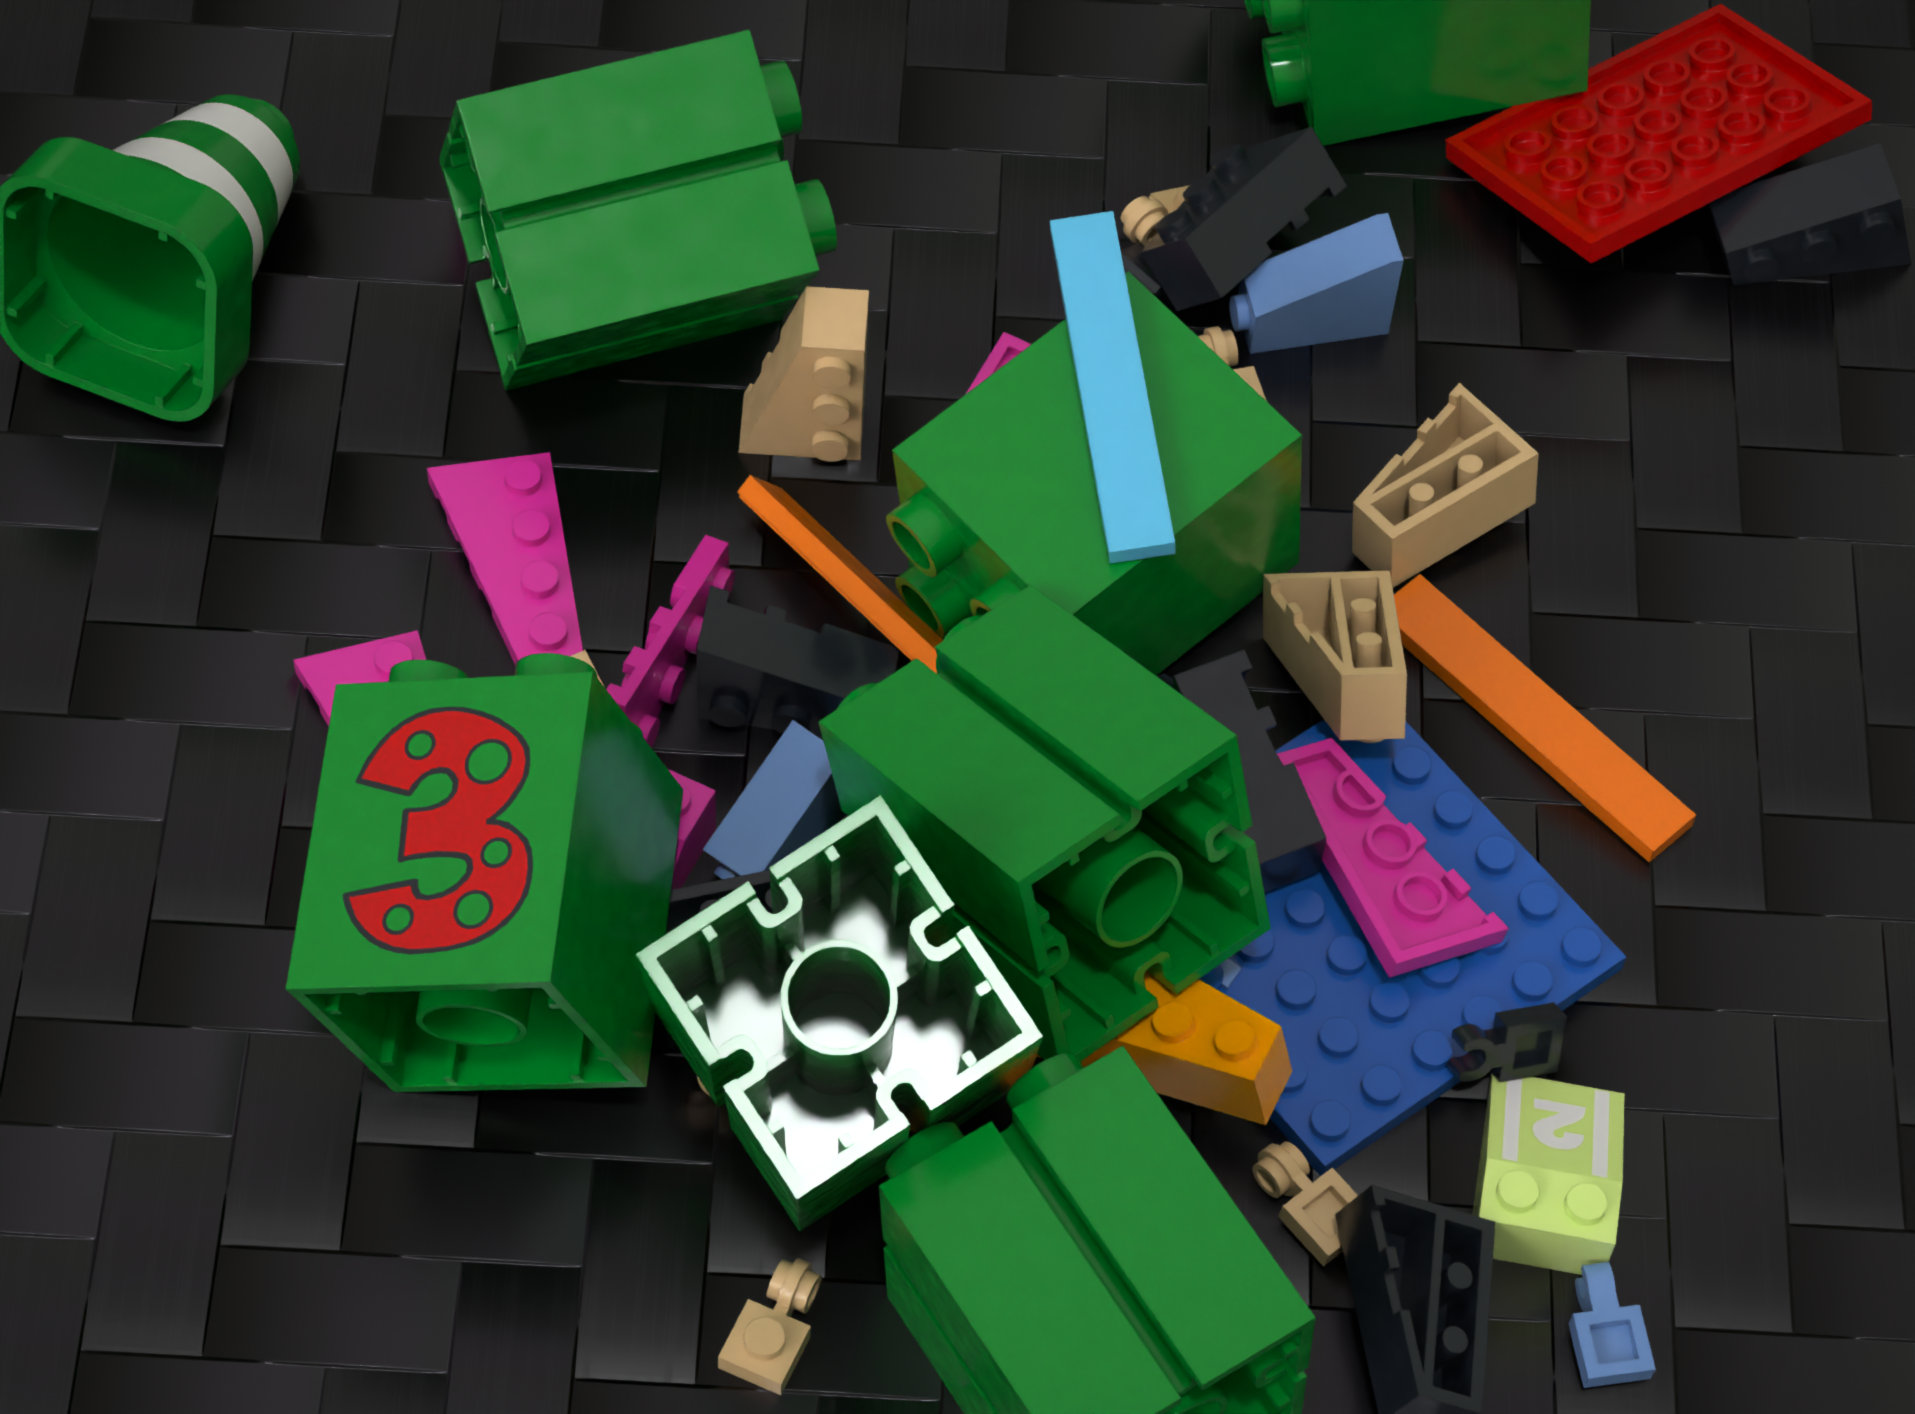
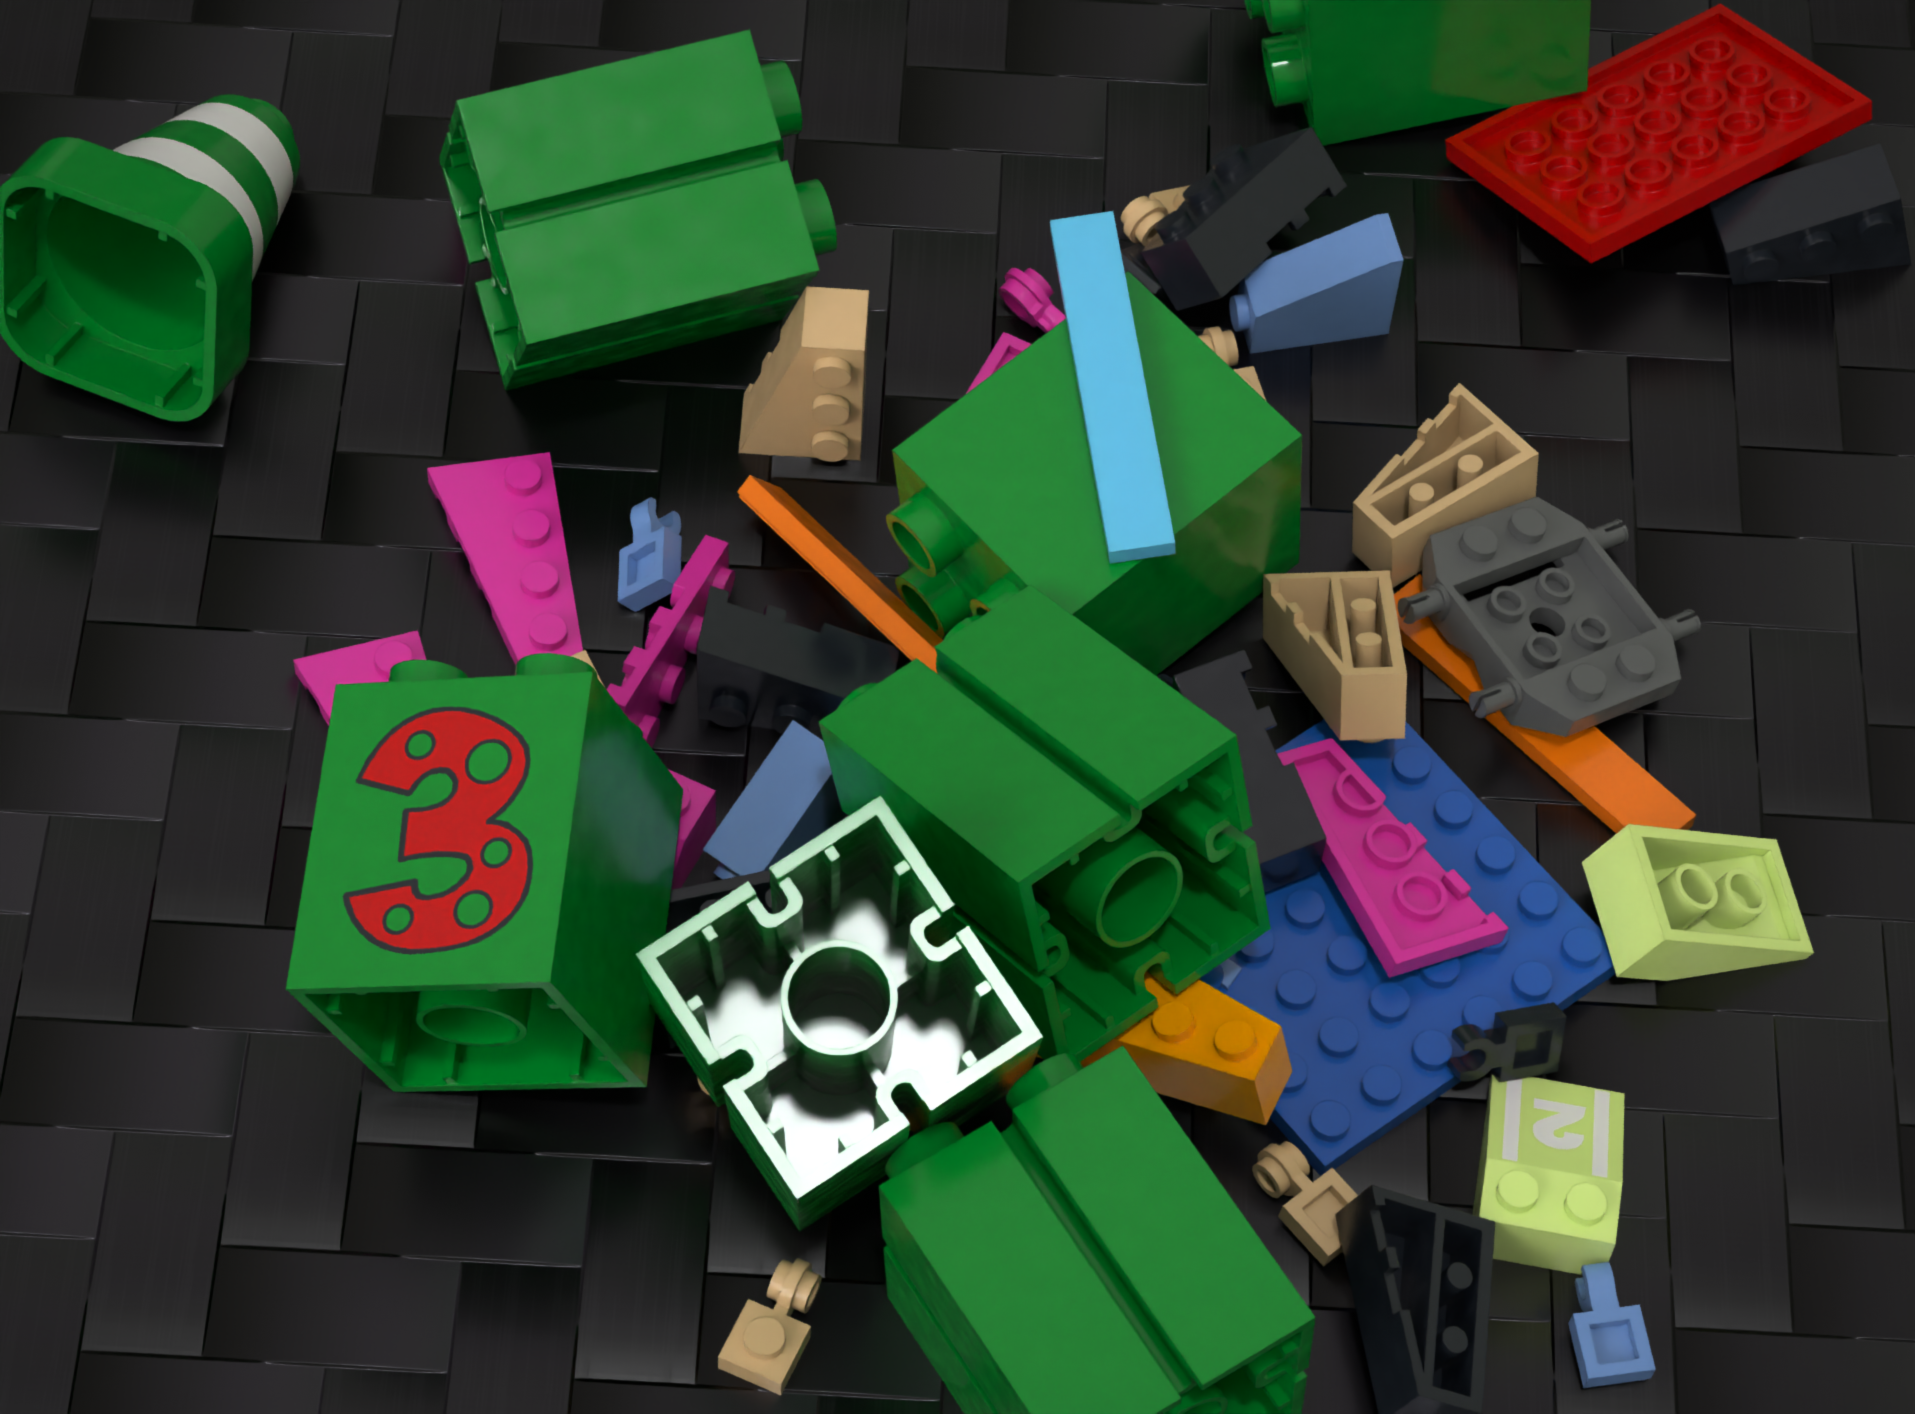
(652, 560): none -> medium blue plate
(1028, 298): none -> dark pink plate
(1607, 643): none -> dark grey piece
(1693, 903): none -> yellowish green slope

